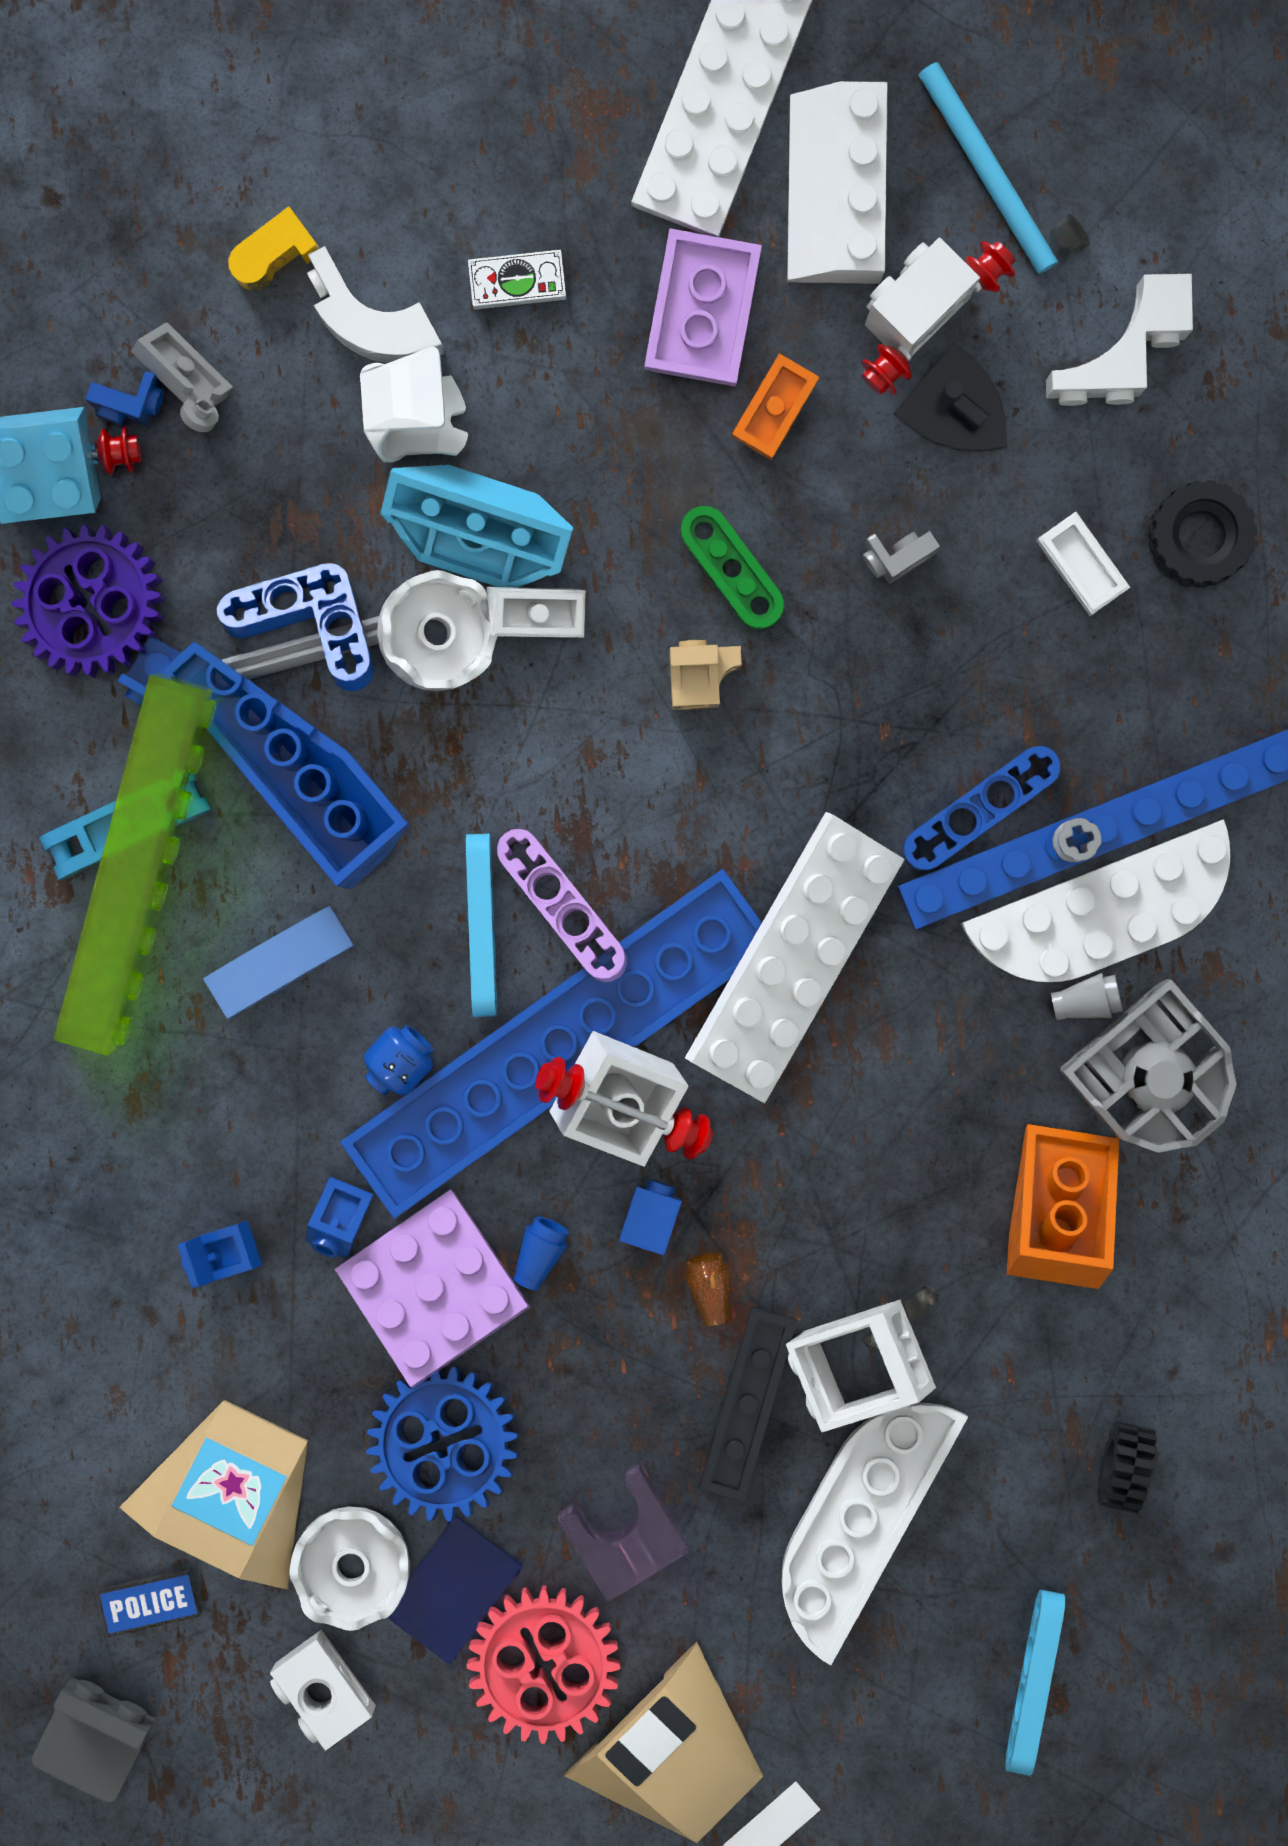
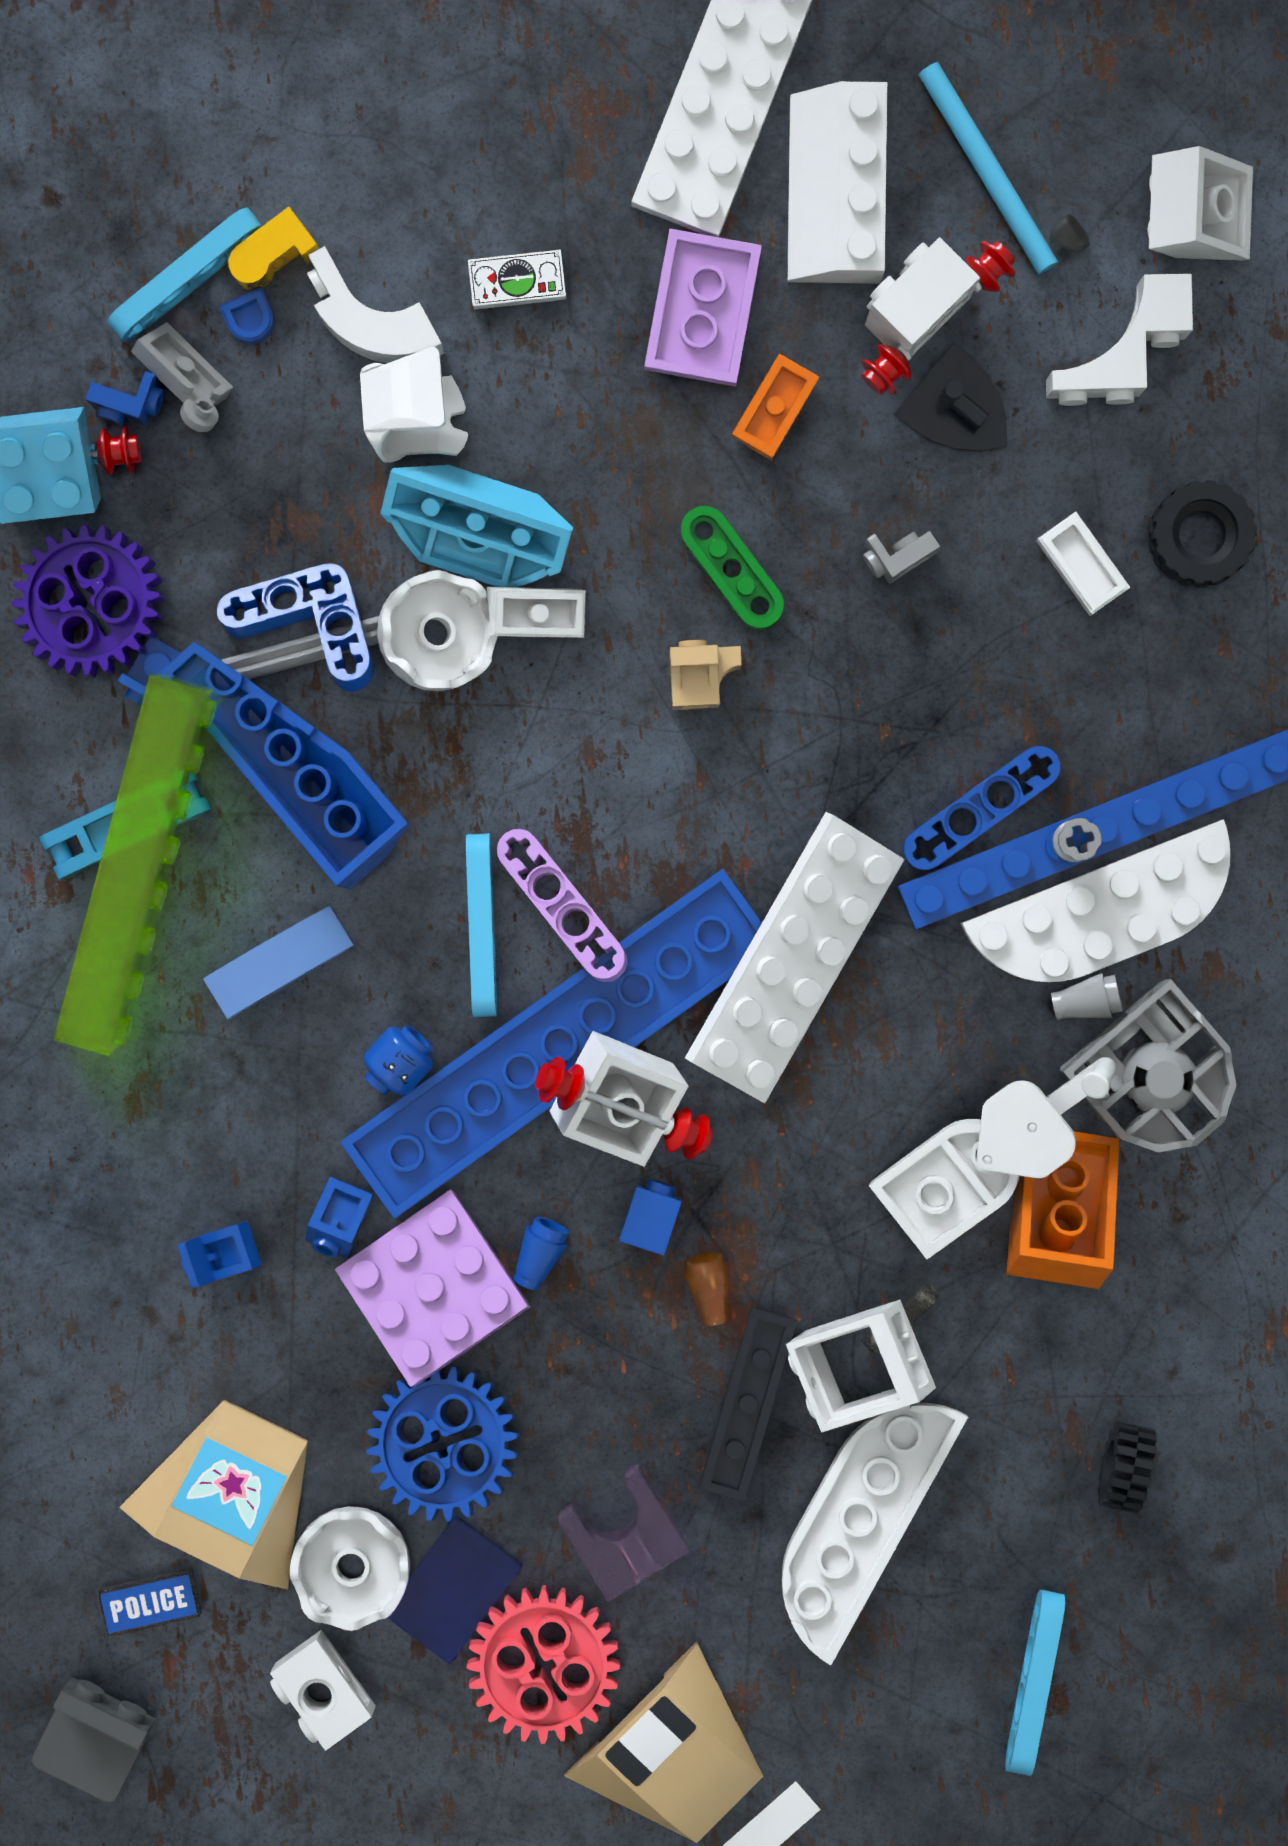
(182, 276): none -> medium azure beam
(249, 317): none -> blue tile
(977, 1163): none -> white plate
(1200, 205): none -> white slope

